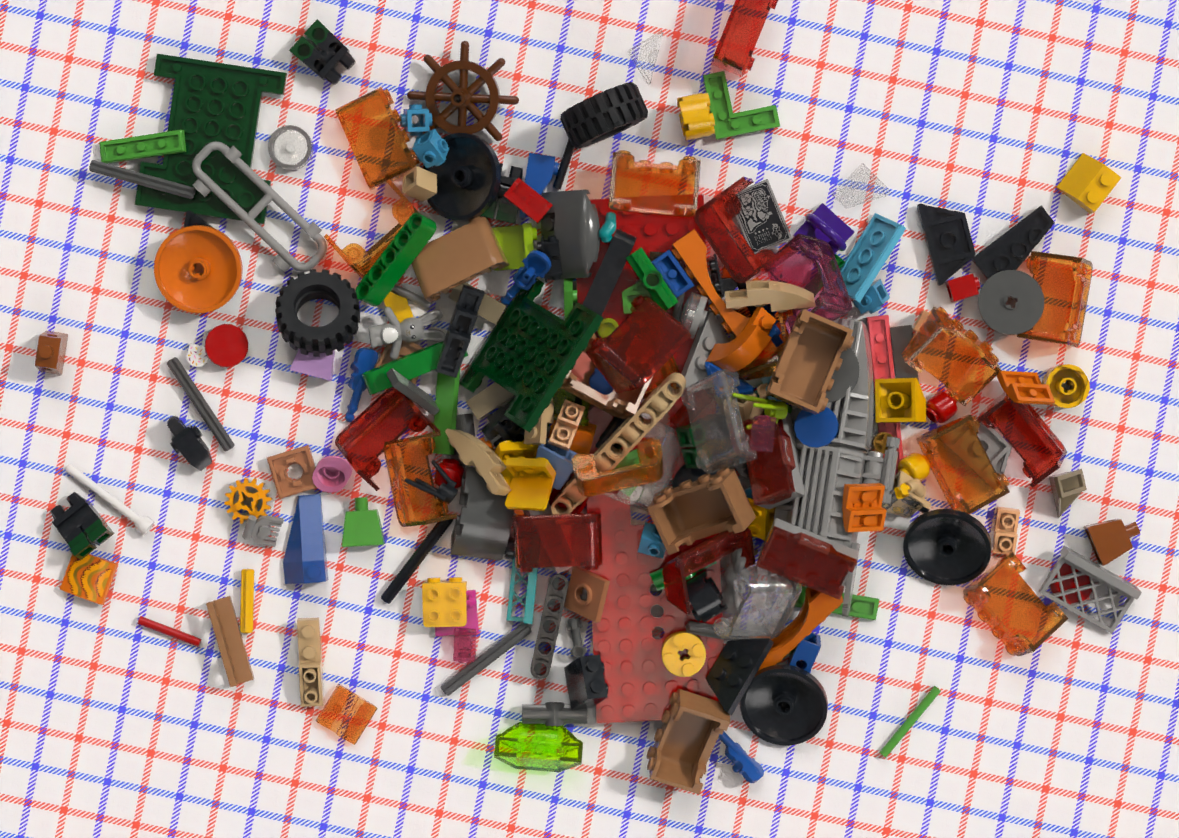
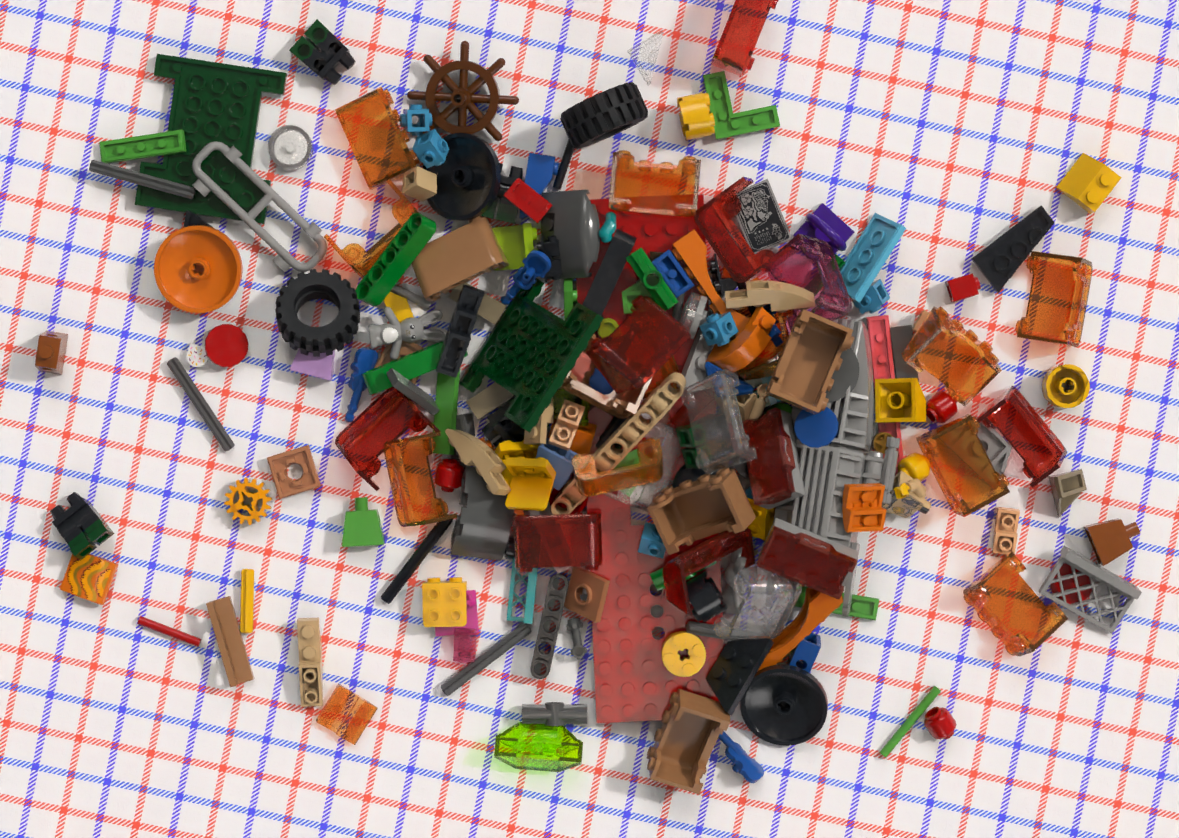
(143, 524): white piece -> none
(189, 442): black hinge -> none
(261, 529): light grey piece -> none
(306, 549): blue wedge -> none
(332, 474): bright pink piece -> none
(445, 492): black plant -> none
(586, 682): black brick -> none
(718, 329): none -> dark azure brick
(763, 433): clear pink bracket -> none
(772, 408): lime plant -> none
(860, 188): clear wing -> none
(940, 723): none -> red head
(946, 239): black wing -> none
(947, 547): black dish -> none
(1017, 286): dark grey piece -> none
(1025, 387): orange slope -> none

